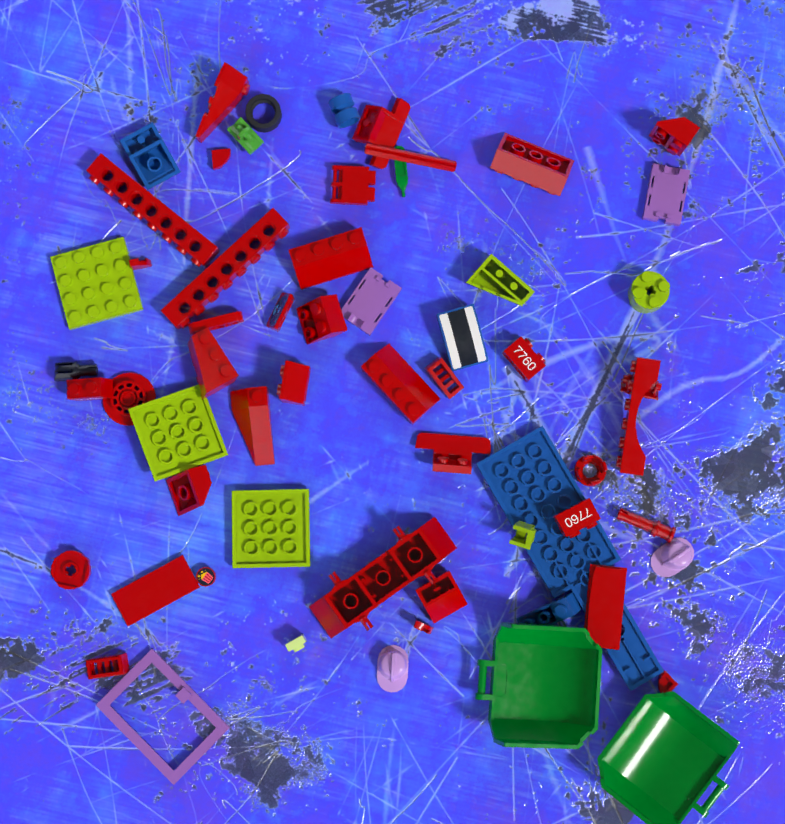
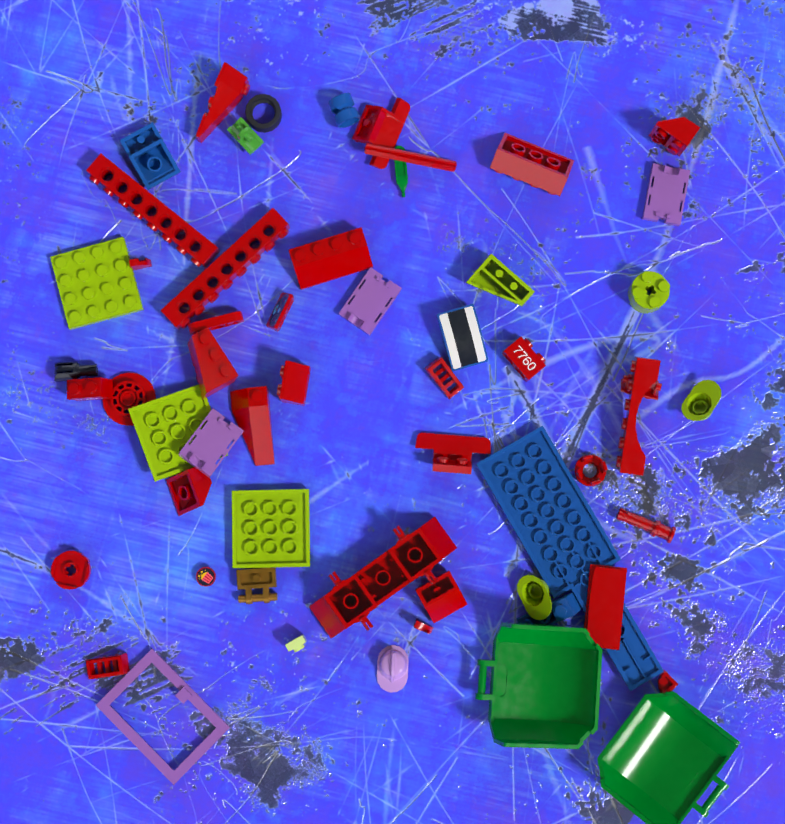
(155, 590): red piece -> none
(210, 443): none -> medium lavender piece
(220, 157): red tile -> none
(257, 578): none -> pearl gold plate
(321, 318): red slope -> none
(353, 185): red plate -> none
(400, 383): red slope -> none
(524, 535): lime window -> none
(535, 596): none -> lime piece
(577, 518): red brick -> none
(672, 557): lavender piece -> none
(701, 400): none -> lime piece

